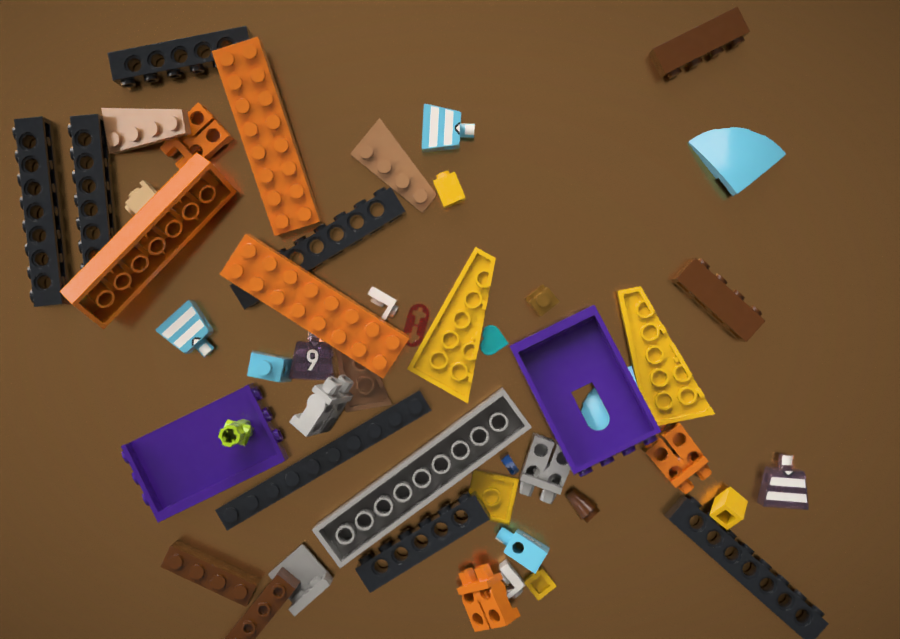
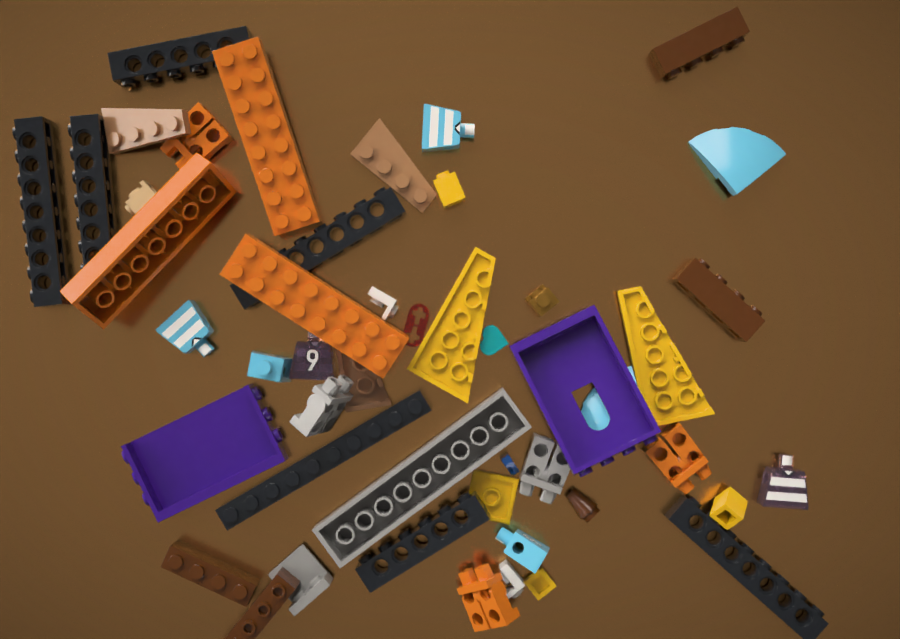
(236, 432): lime piece -> none

